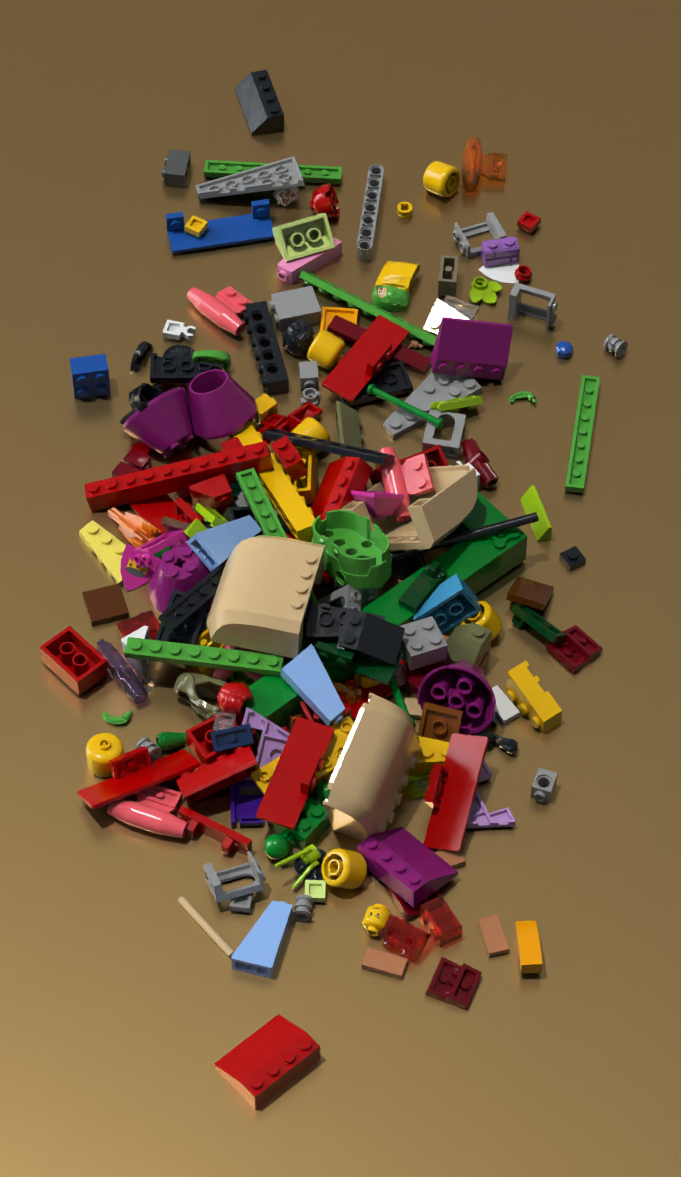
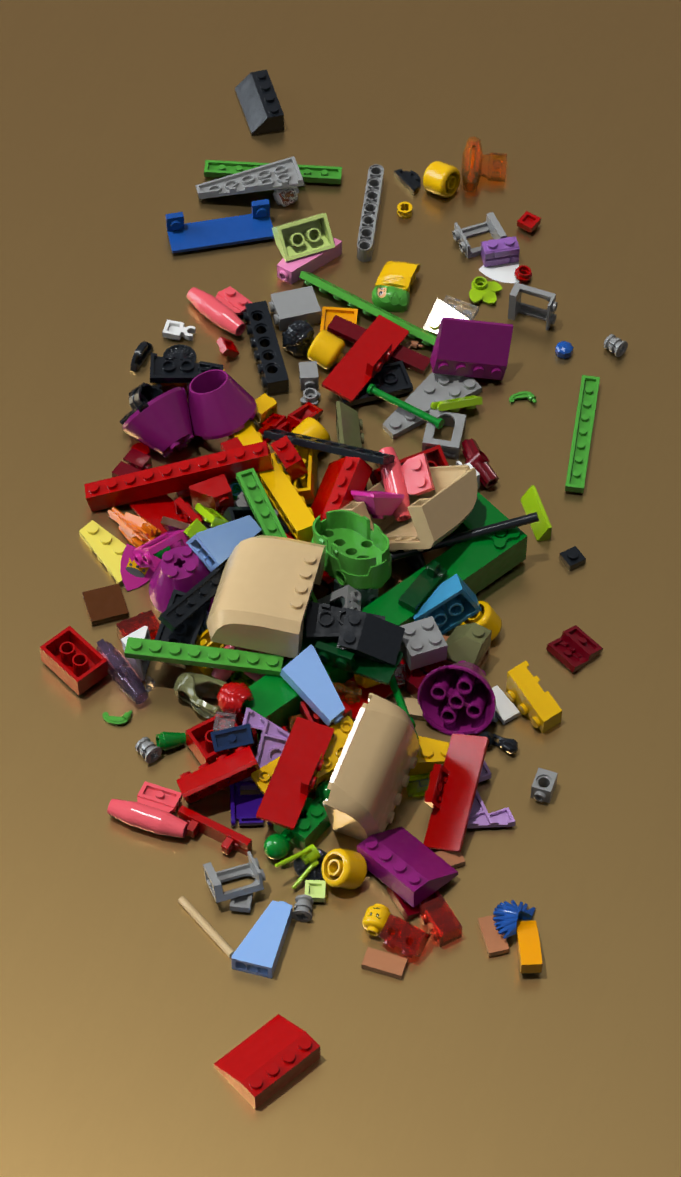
(90, 376): blue brick -> none
(100, 750): yellow head -> none
(136, 772): red bracket -> none
(177, 168): dark grey brick -> none
(196, 226): yellow plate -> none
(213, 356): bright green piece -> none
(227, 347): none -> red plate
(324, 201): red cylinder -> none
(409, 179): none -> black tile
(439, 722): dark orange plate -> none
(448, 275): dark tan brick -> none
(453, 983): dark red slope -> none
(507, 917): none -> blue hair
(524, 615): dark green hinge -> none
(530, 593): reddish brown tile -> none

